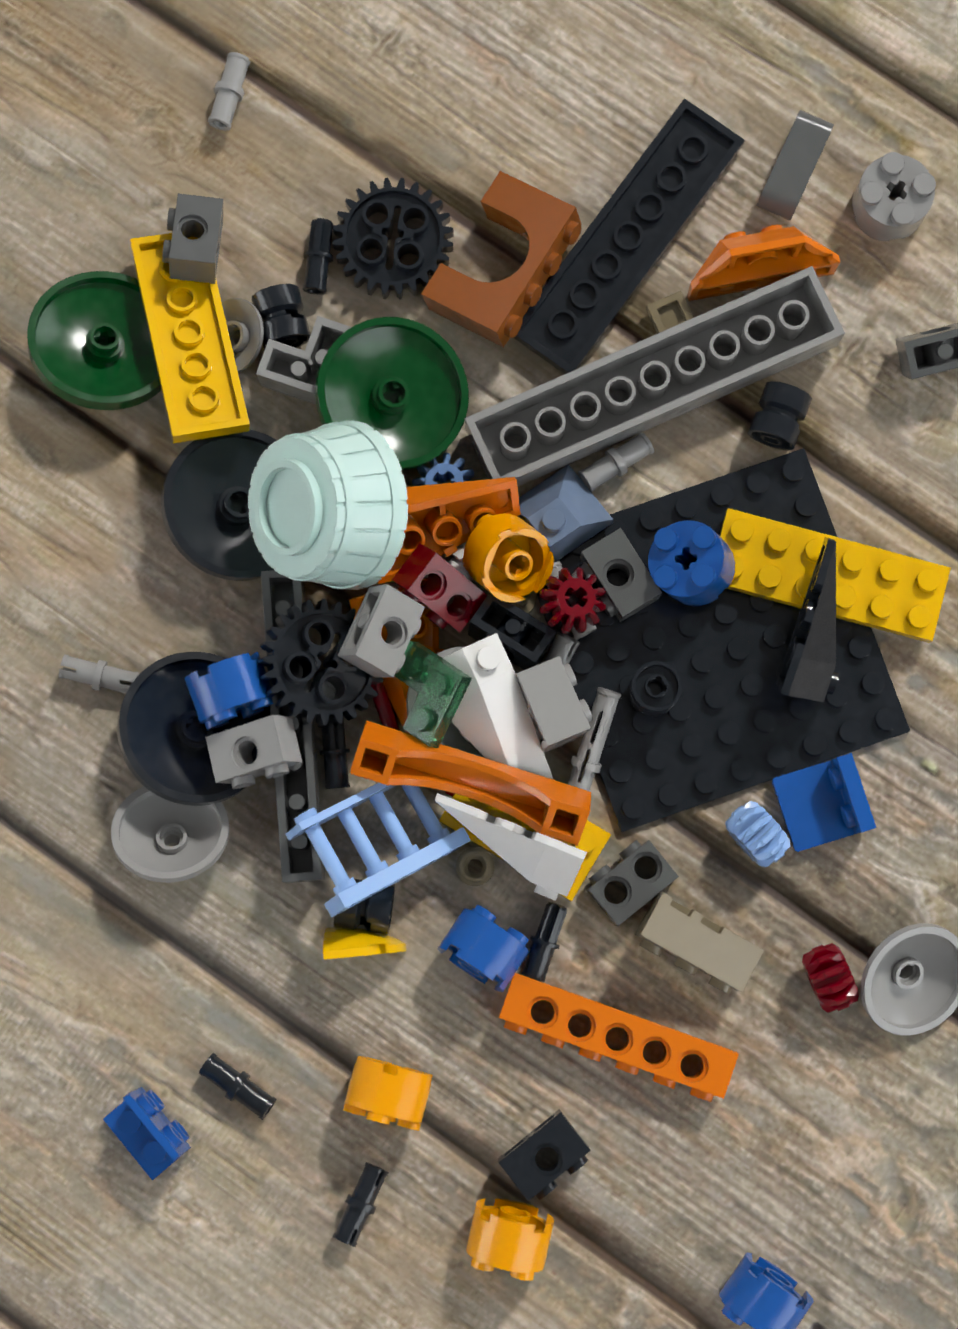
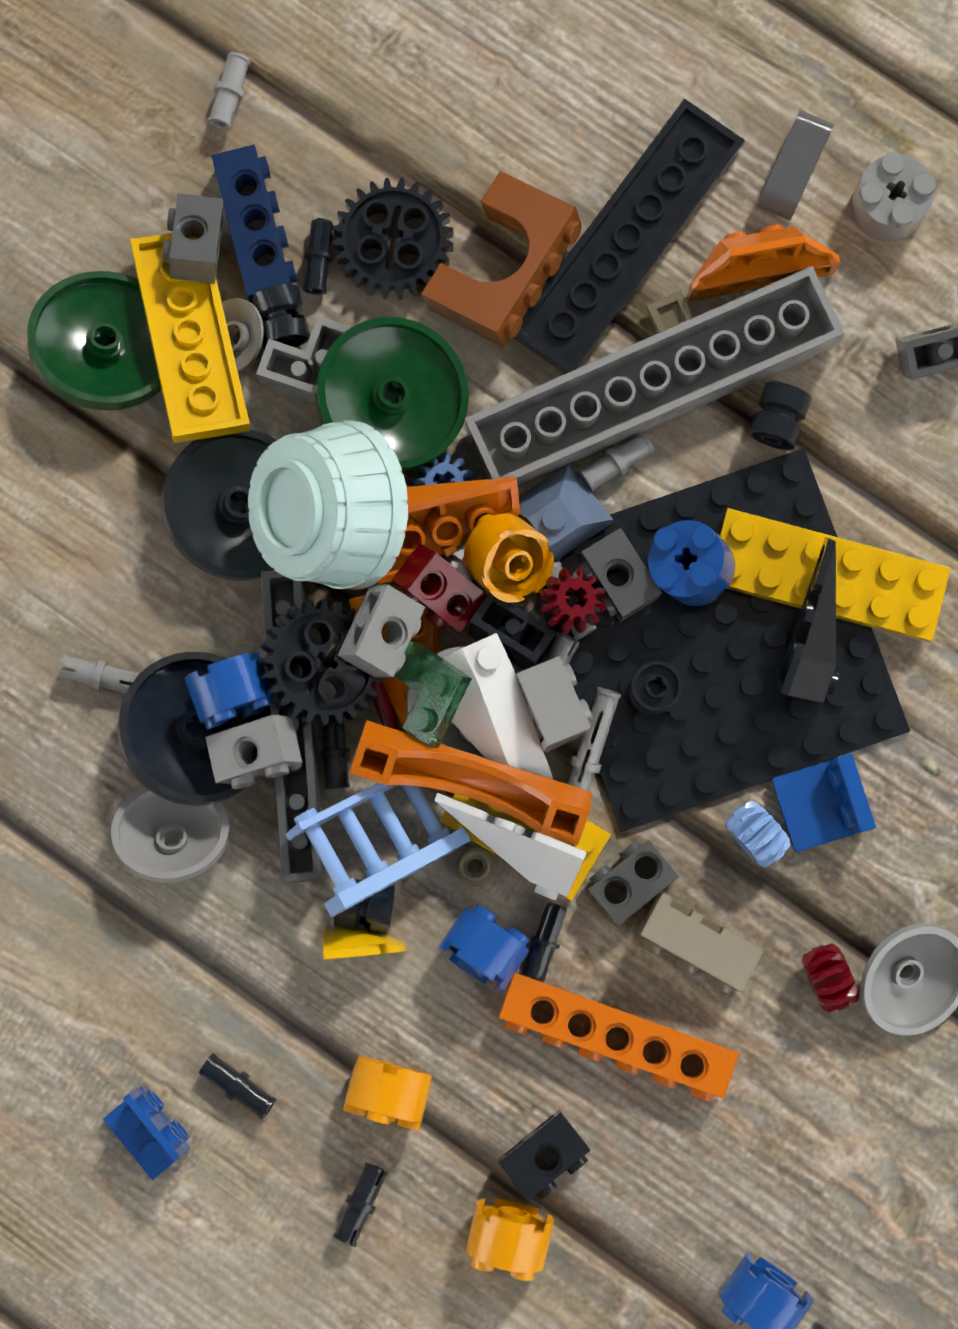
(233, 171): none -> dark blue brick

